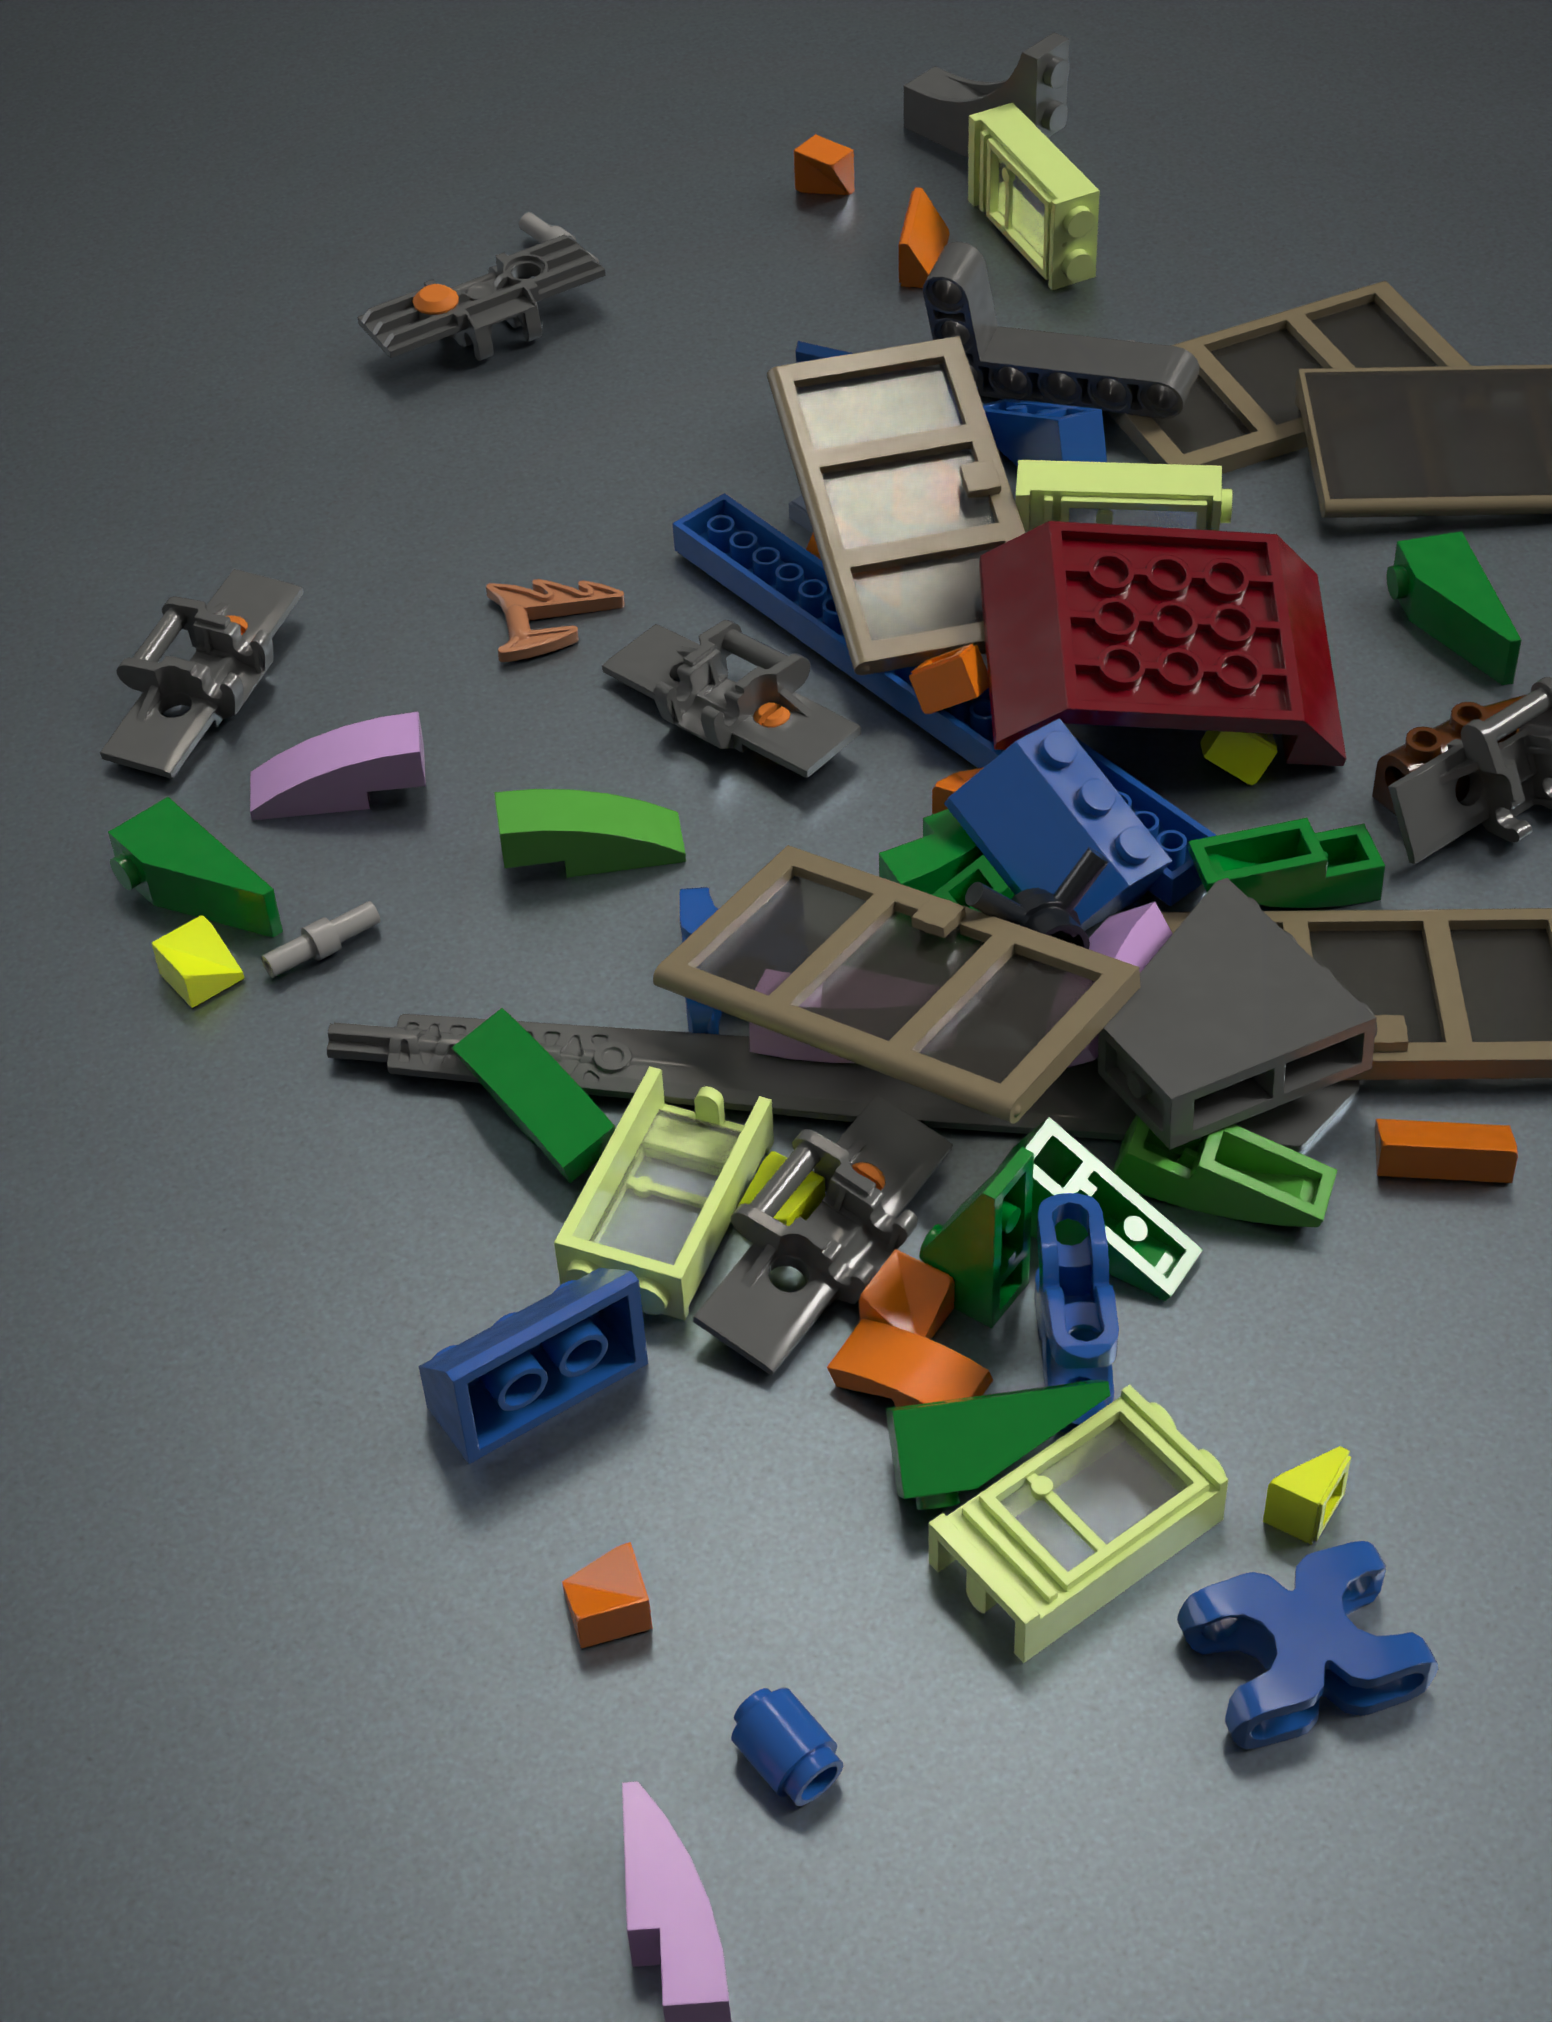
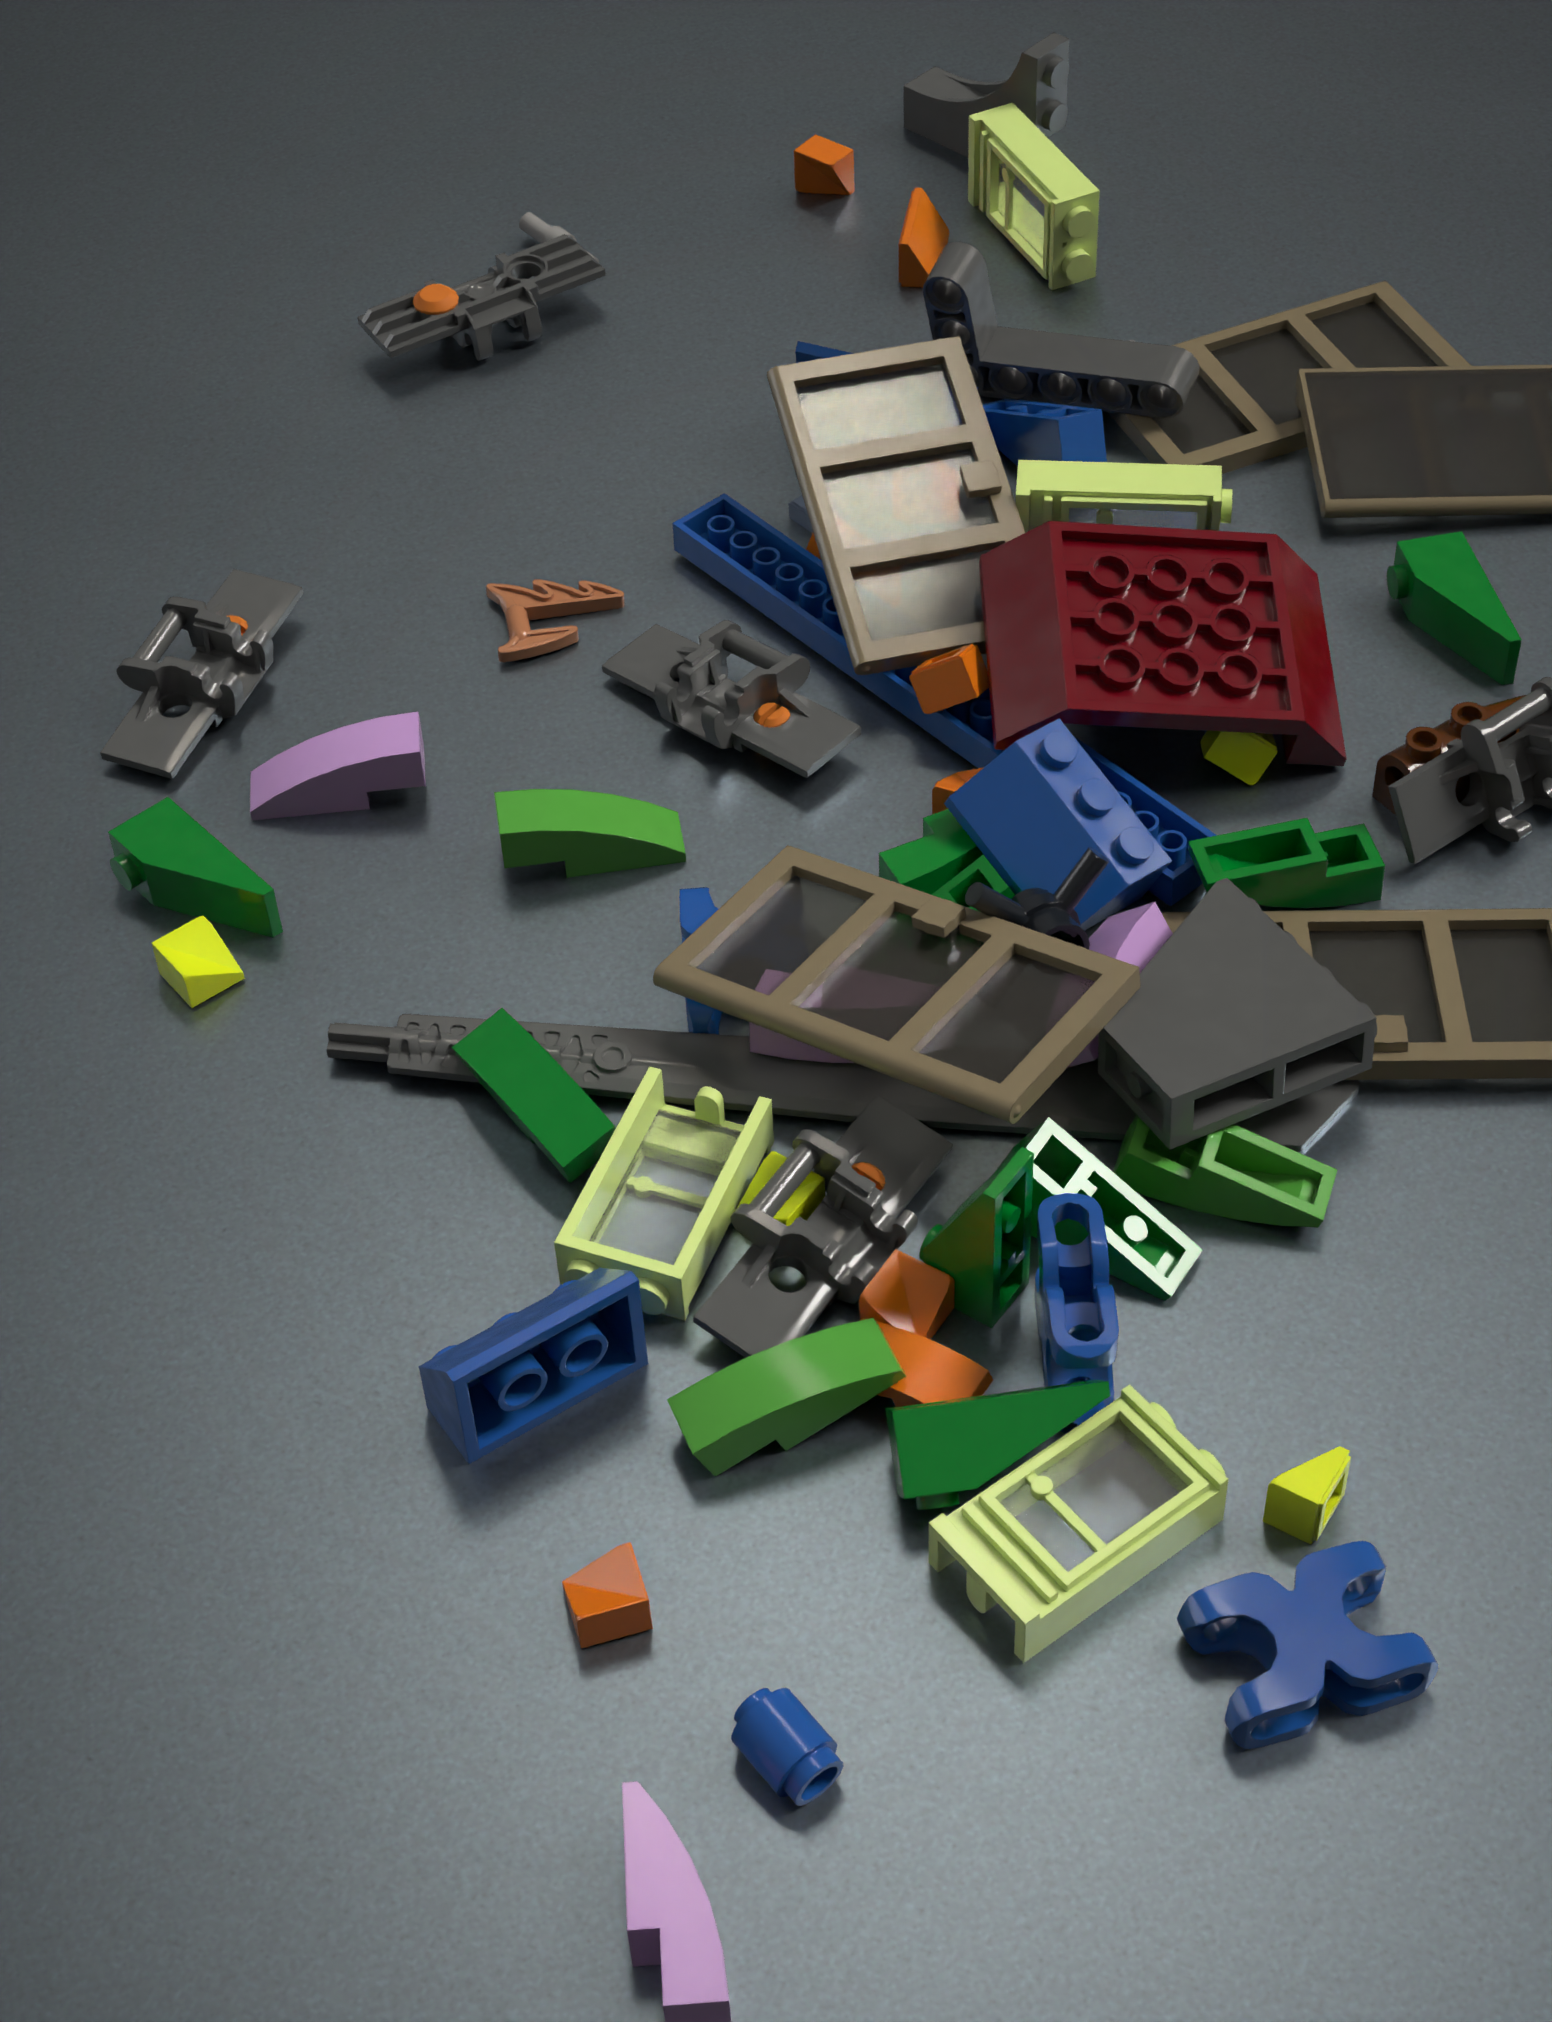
(320, 939): light grey bar -> none
(784, 1393): none -> bright green slope
(1445, 1150): orange slope -> none

